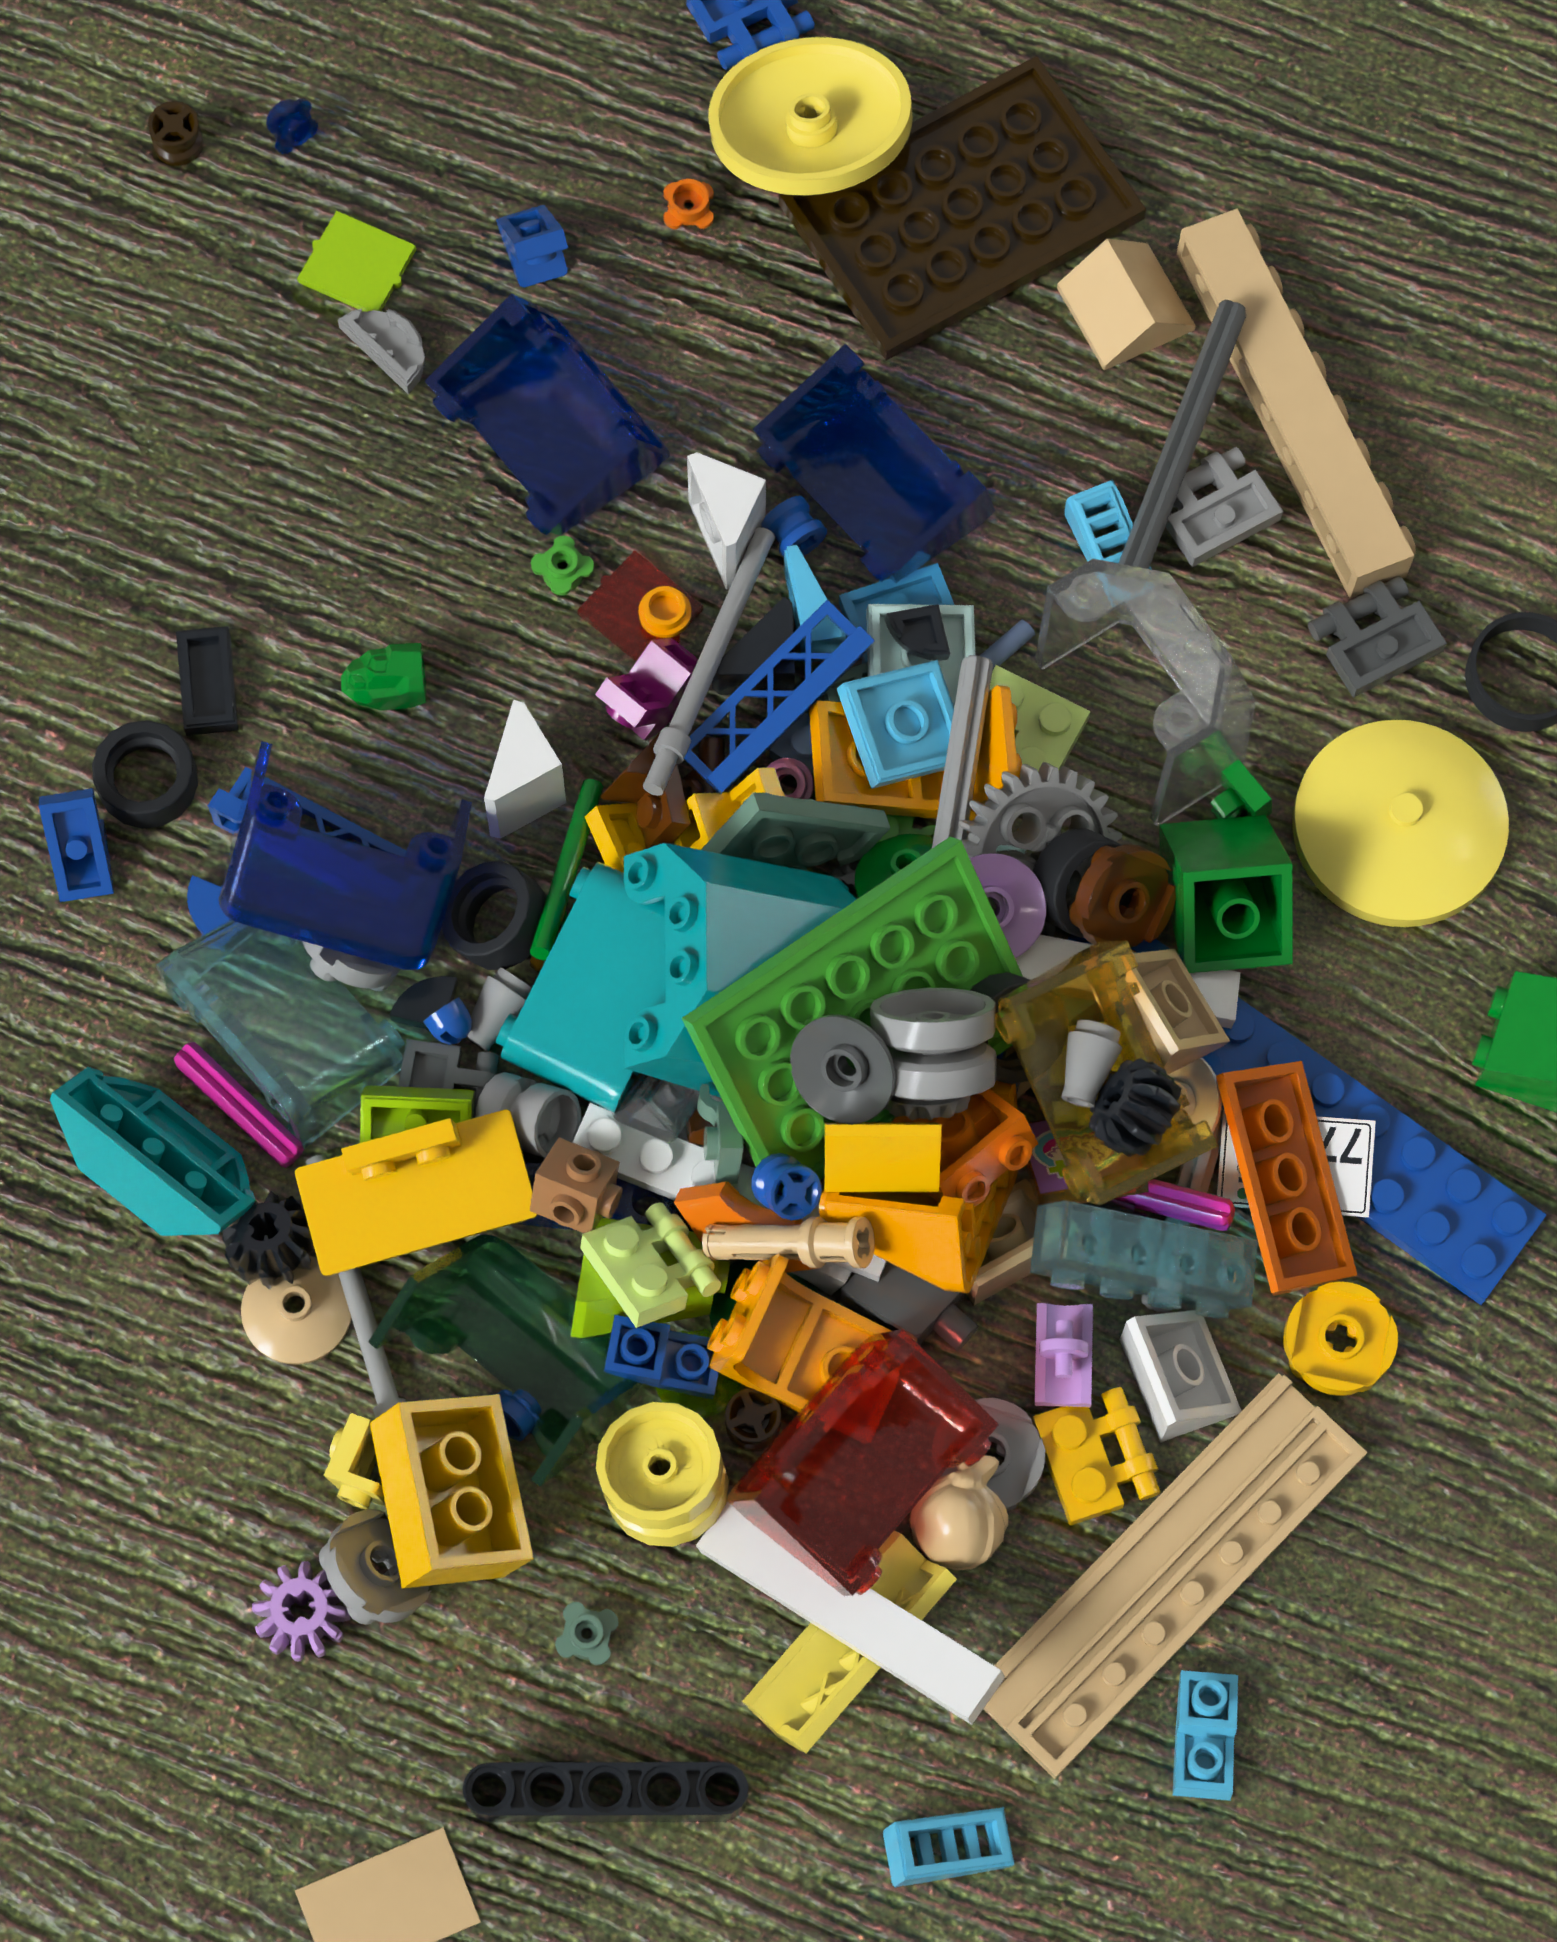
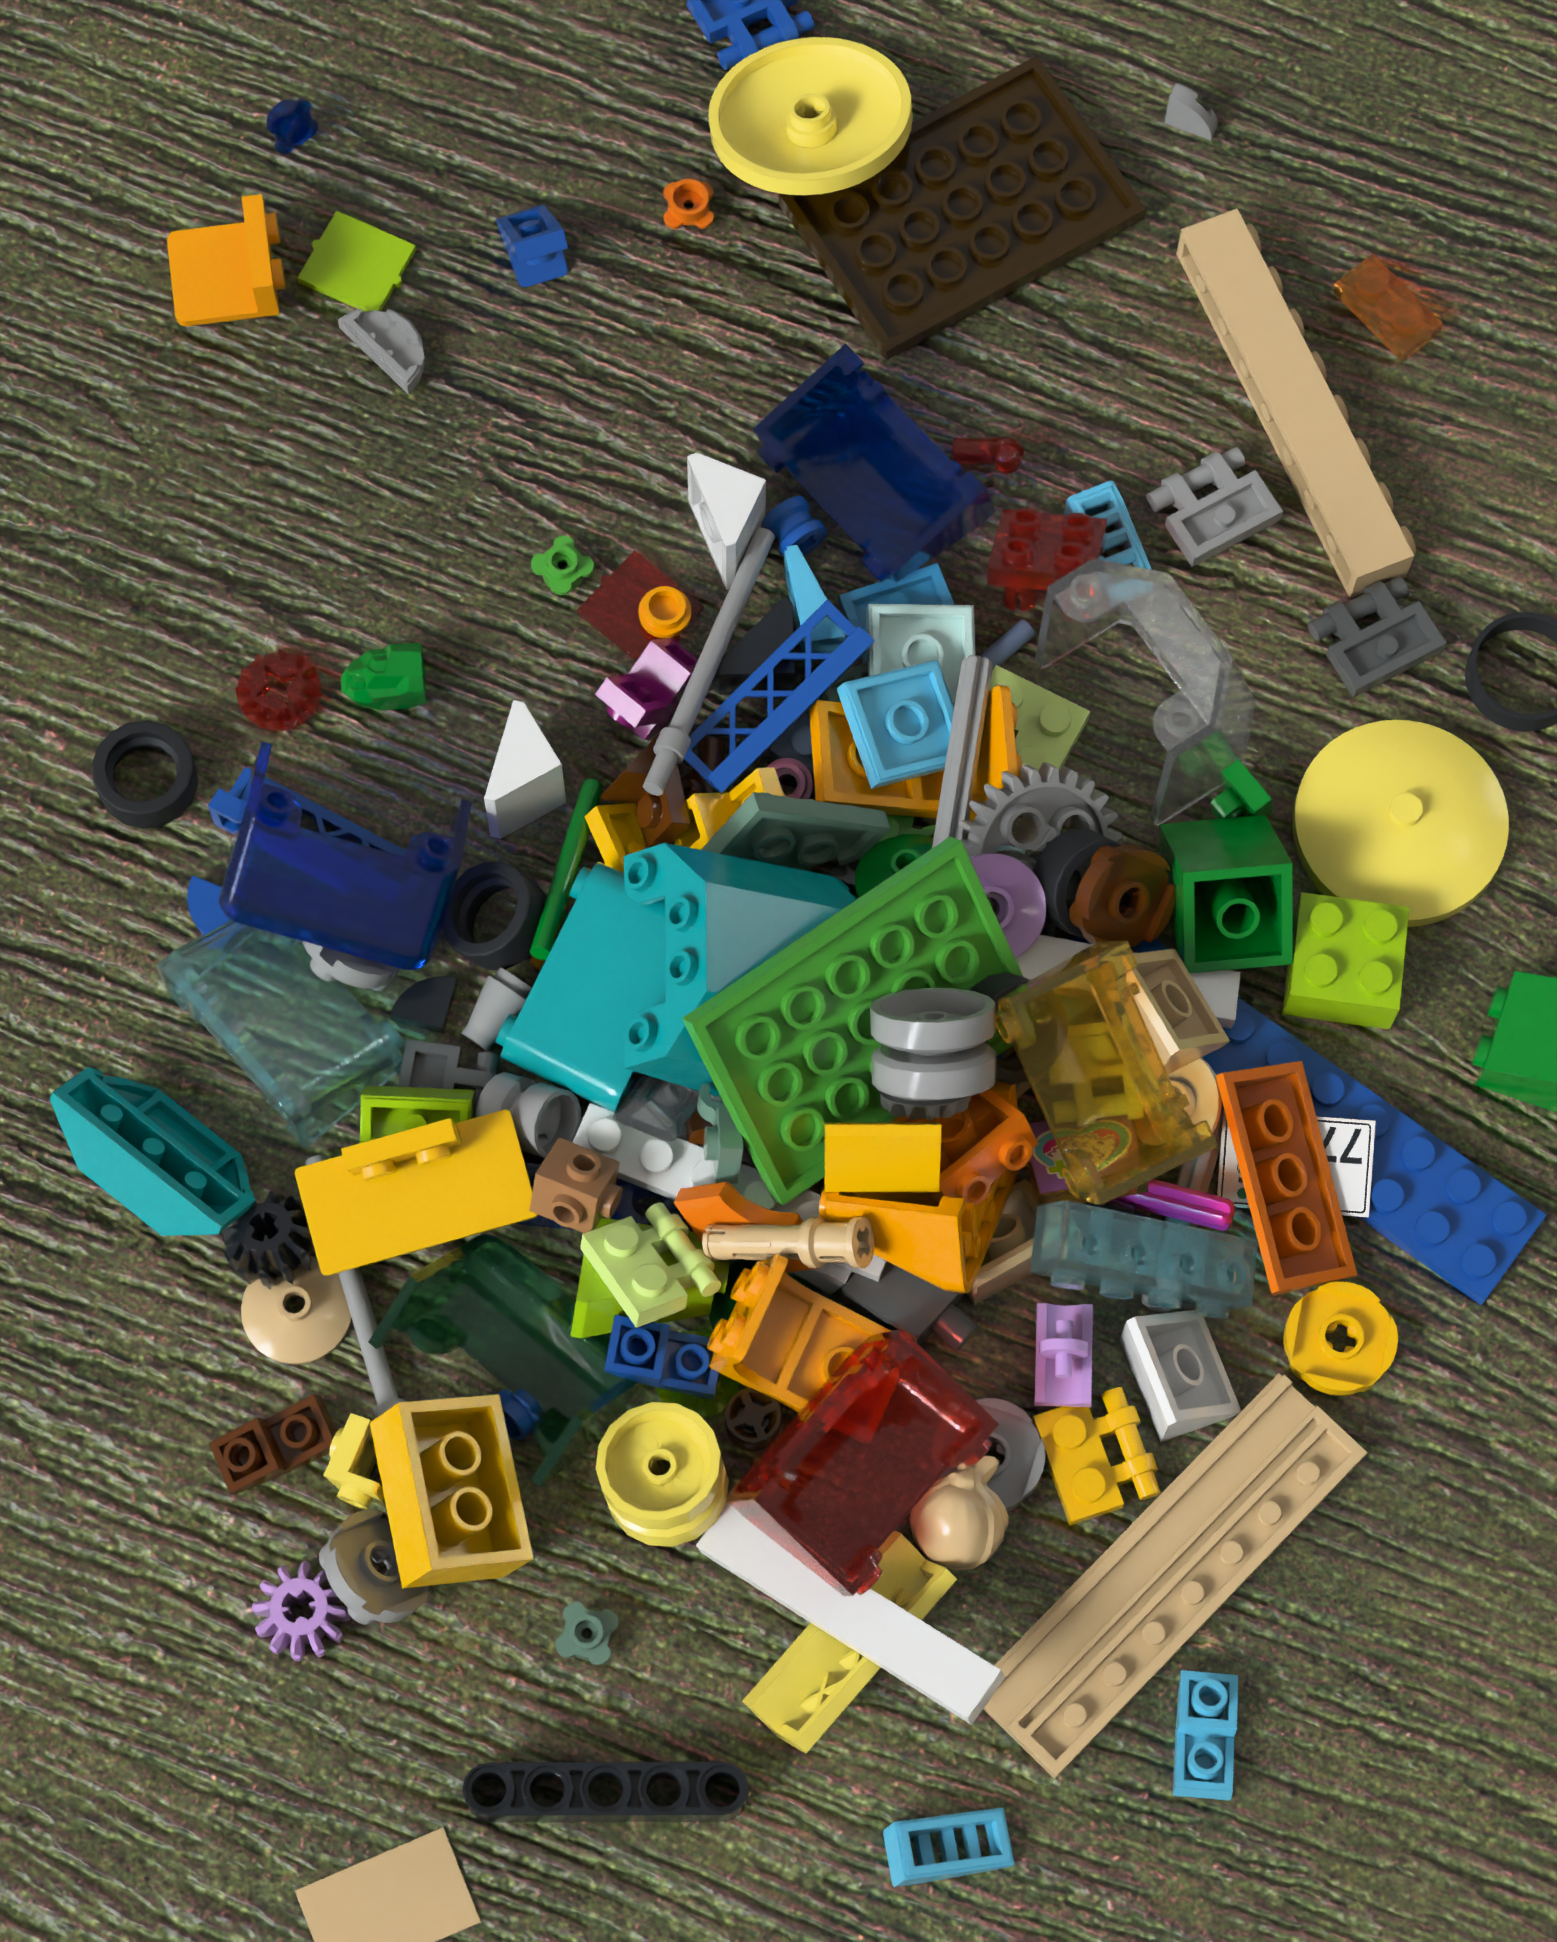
(76, 844): blue slope -> none
(175, 119): dark brown wheel -> none
(207, 680): black tile -> none
(227, 268): none -> light orange bracket
(238, 1104): dark pink axle -> none
(270, 711): none -> clear red gear
(274, 1445): none -> reddish brown slope
(450, 1022): blue hinge -> none
(547, 414): clear blue windscreen -> none
(800, 1188): blue wheel -> none
(827, 1078): dark grey dish -> none
(920, 632): black tile -> none
(1000, 451): none -> clear red arm
(1040, 549): none -> clear red plate
(1089, 1060): light grey cone -> none
(1124, 302): tan slope -> none
(1135, 1107): black gear -> none
(1184, 435): dark grey axle -> none
(1188, 114): none -> light grey tile
(1346, 961): none -> lime brick
(1387, 307): none -> clear orange plate

